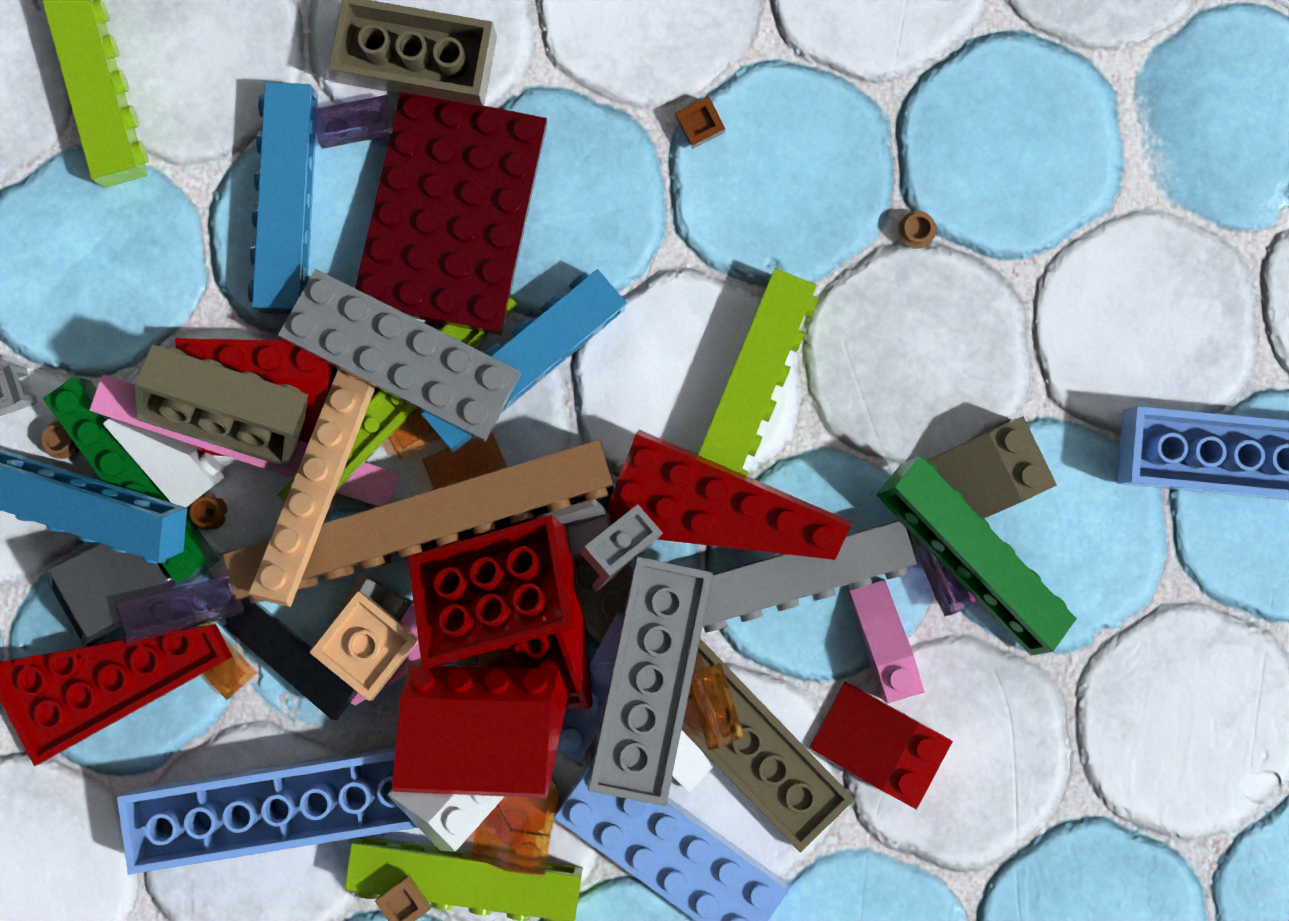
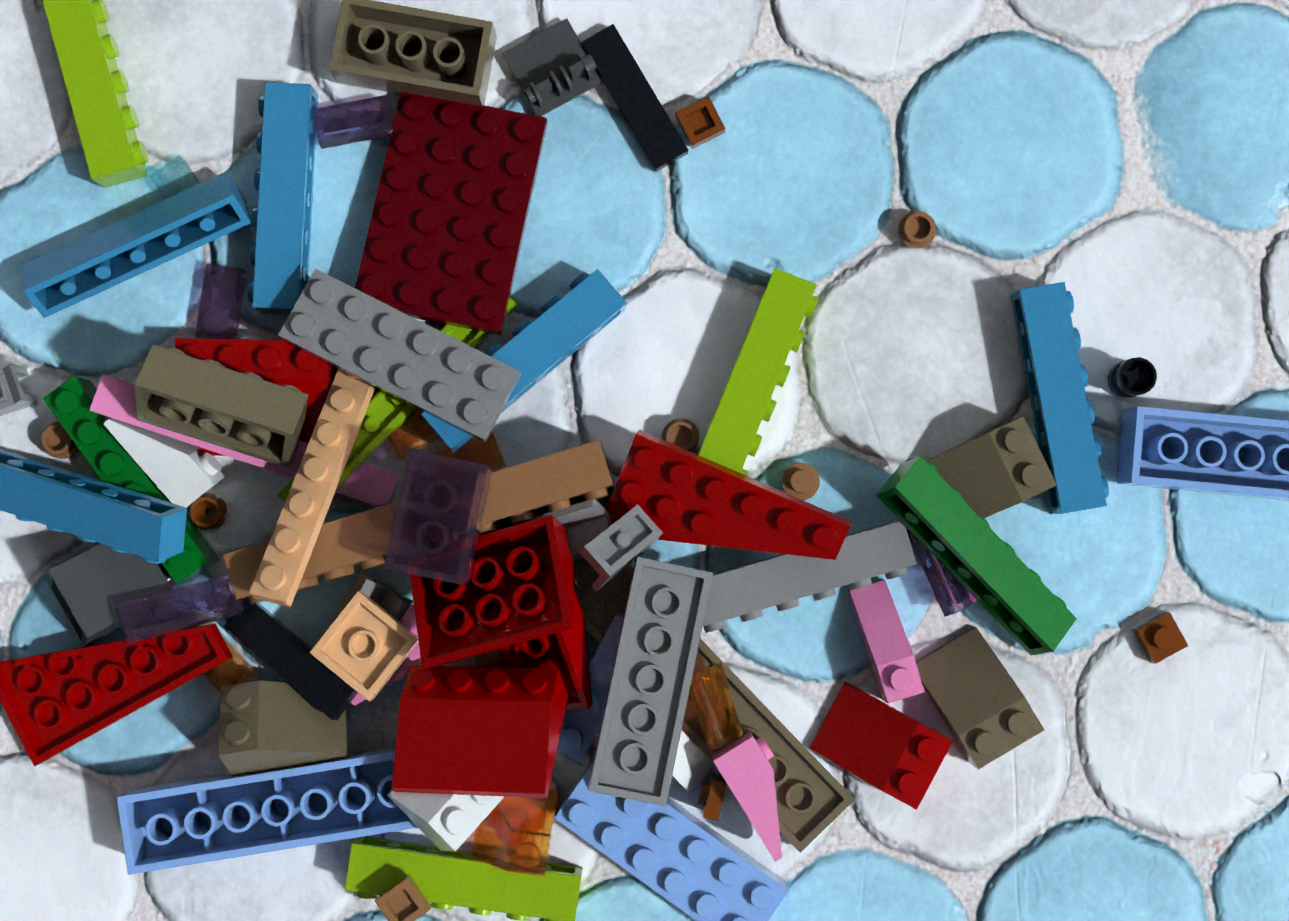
(134, 244): none -> dark azure brick
(174, 177): none -> clear light blue tile
(220, 302): none -> clear purple plate
(275, 728): none -> dark tan slope
(438, 517): none -> clear purple brick
(552, 68): none -> dark grey hinge
(635, 98): none -> black tile
(682, 434): none -> medium nougat plate
(712, 796): none -> dark orange plate
(751, 779): none -> bright pink slope
(800, 481): none -> medium nougat plate
(977, 698): none -> dark tan slope
(1059, 397): none -> dark azure brick
(1139, 376): none -> black wheel
(1160, 637): none -> dark orange plate

